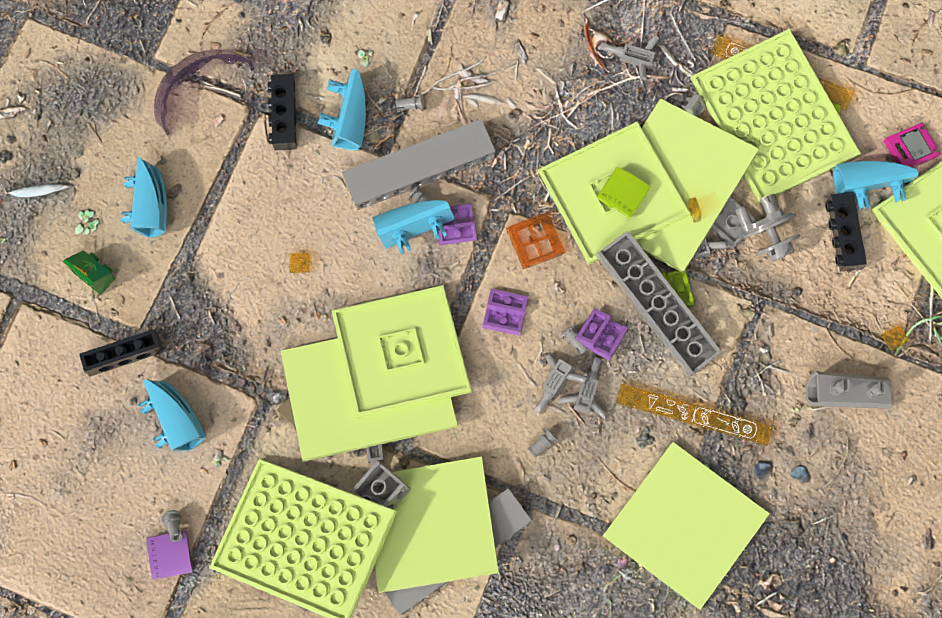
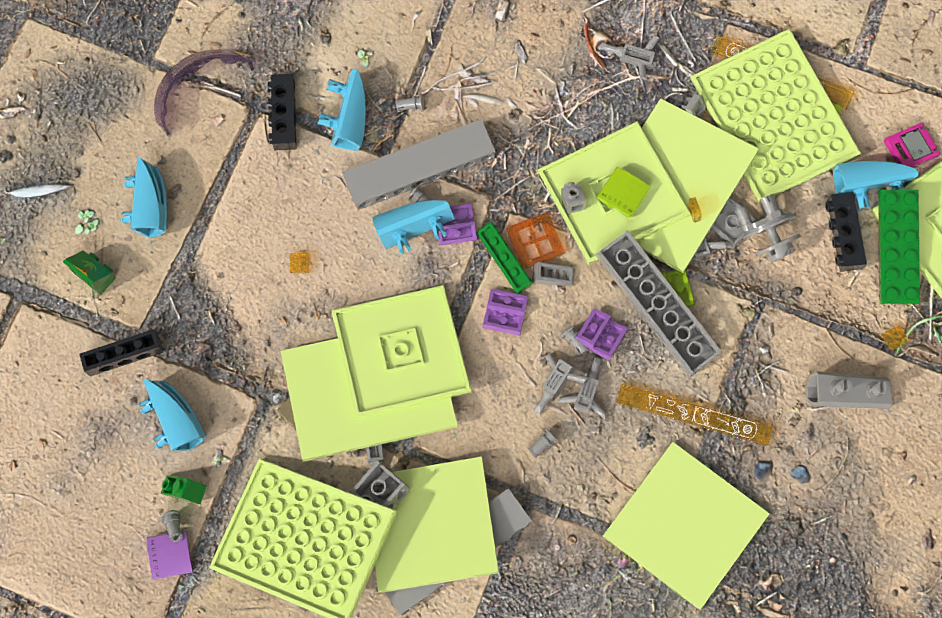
(183, 489): none -> green slope
(504, 257): none -> green tile
(538, 279): none -> light grey slope
(573, 203): none -> light grey brick
(899, 247): none -> green plate

